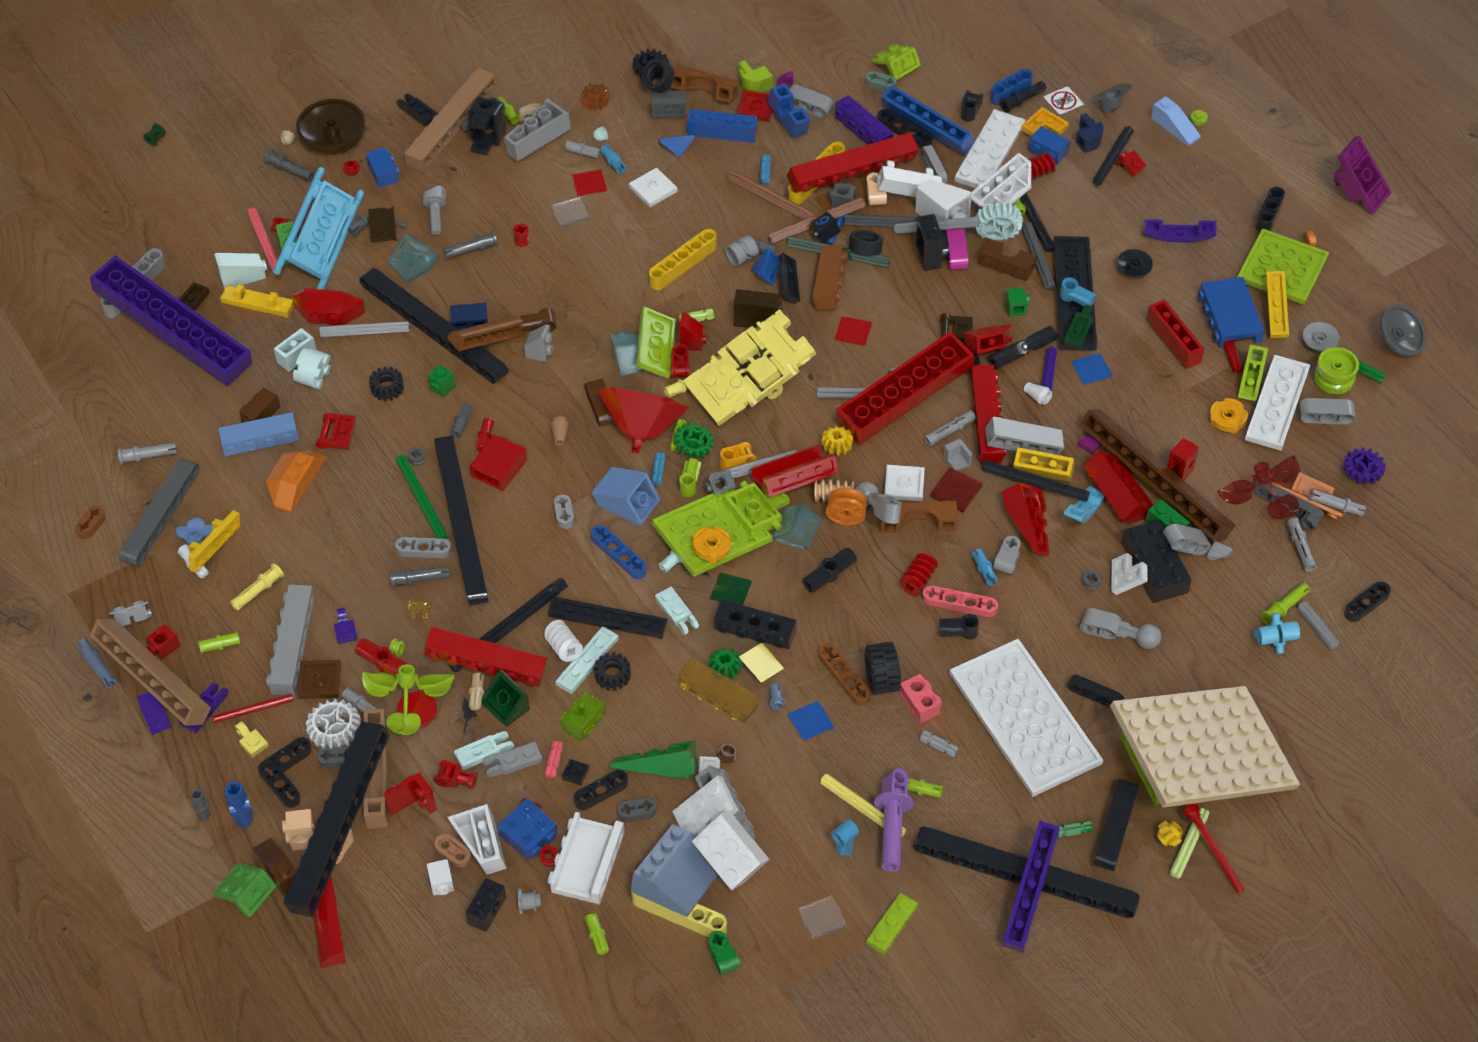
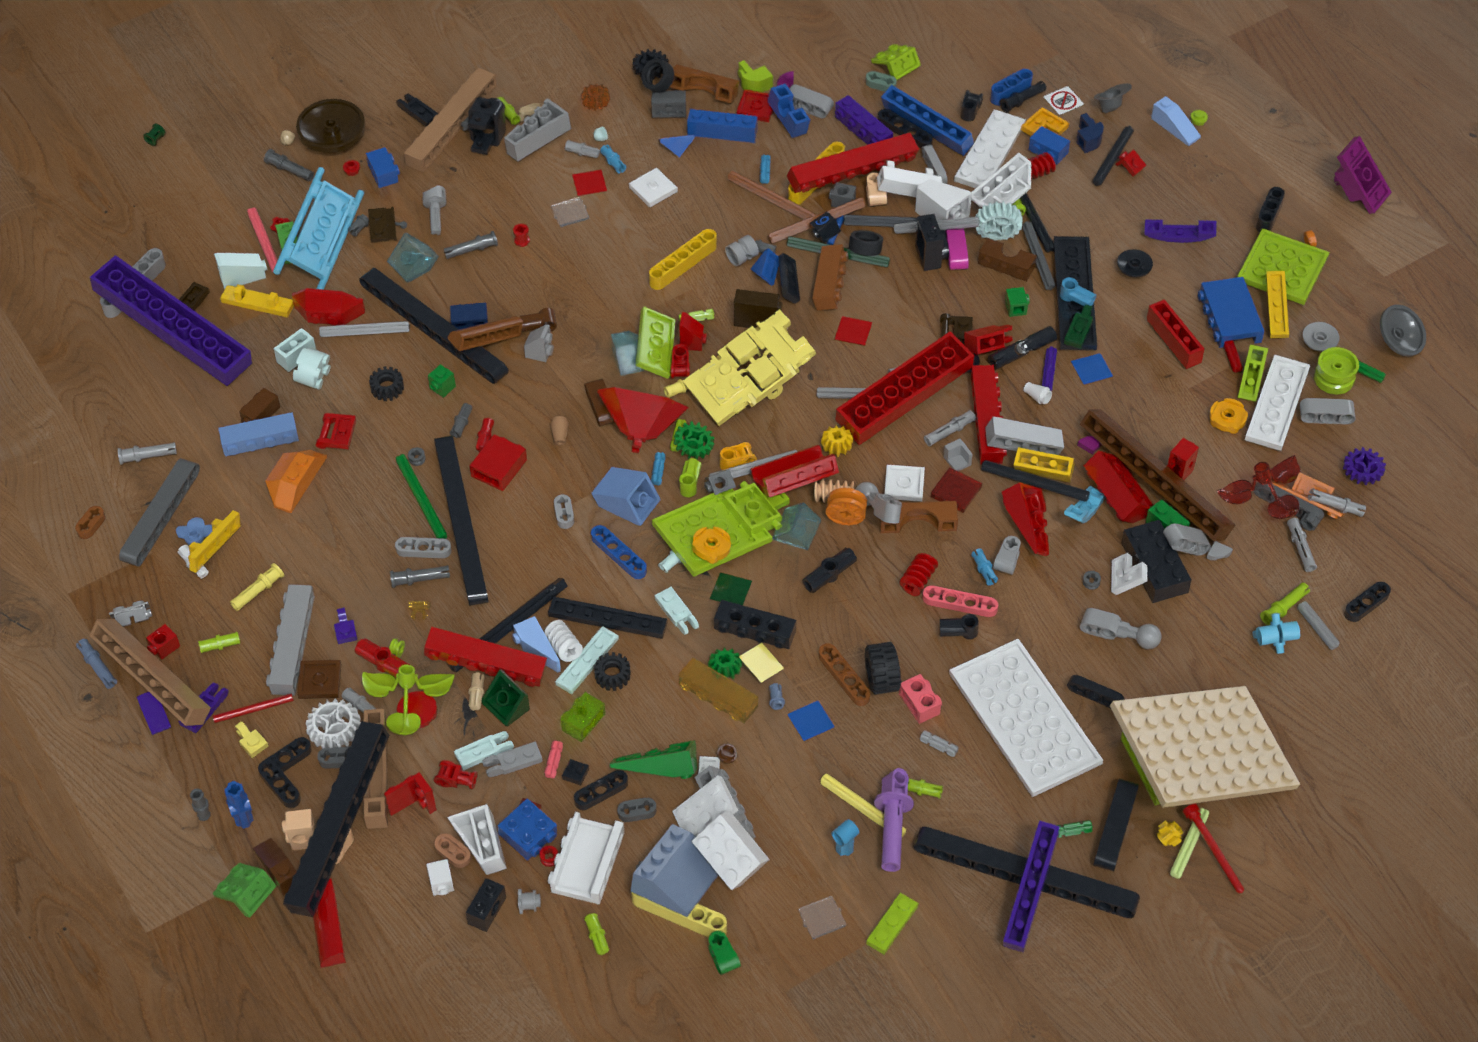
(534, 641): none -> light blue slope

